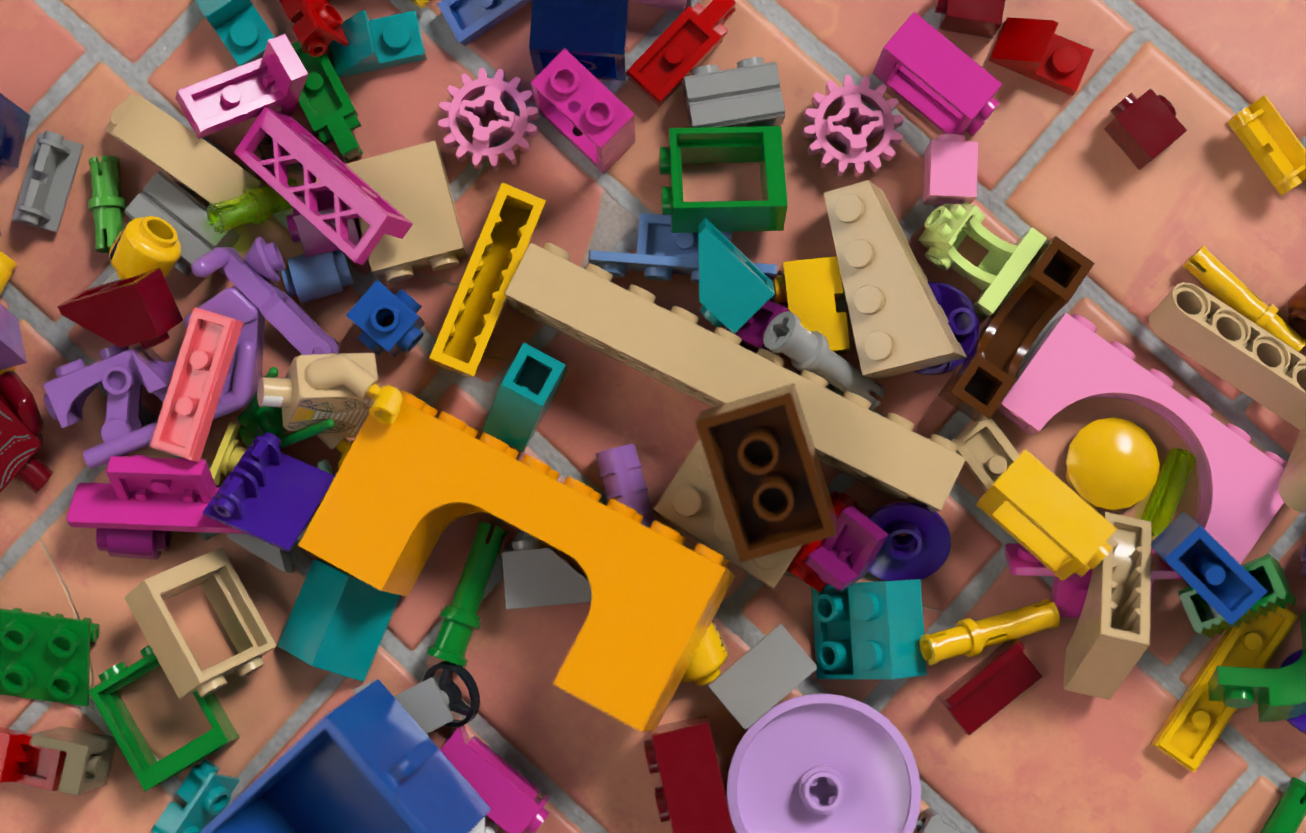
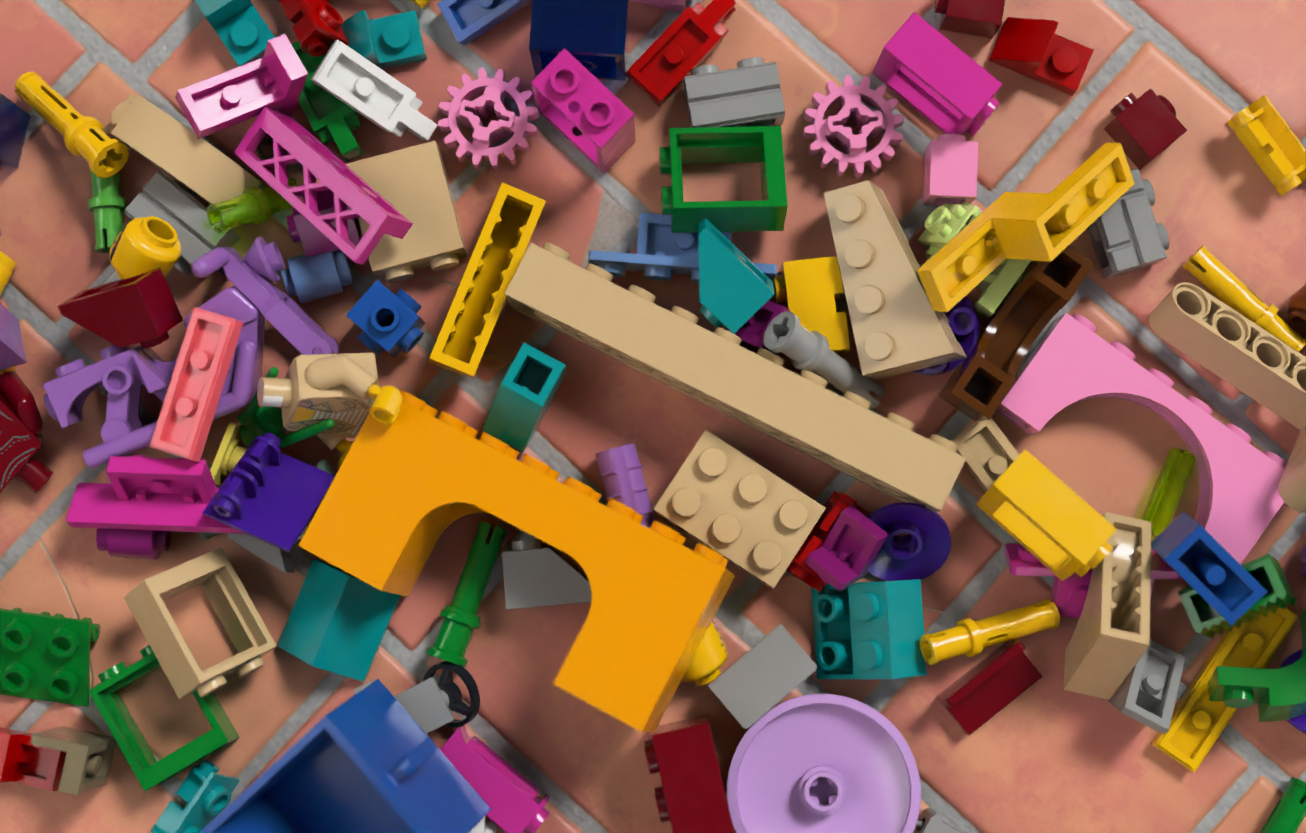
(48, 181): light grey hinge -> none
(81, 134): none -> yellow pin
(372, 92): none -> white hinge
(767, 473): reddish brown brick -> none
(1026, 227): none -> yellow bracket
(1112, 463): yellow dish -> none
(1127, 232): none -> light grey brick
(1151, 688): none -> light grey slope

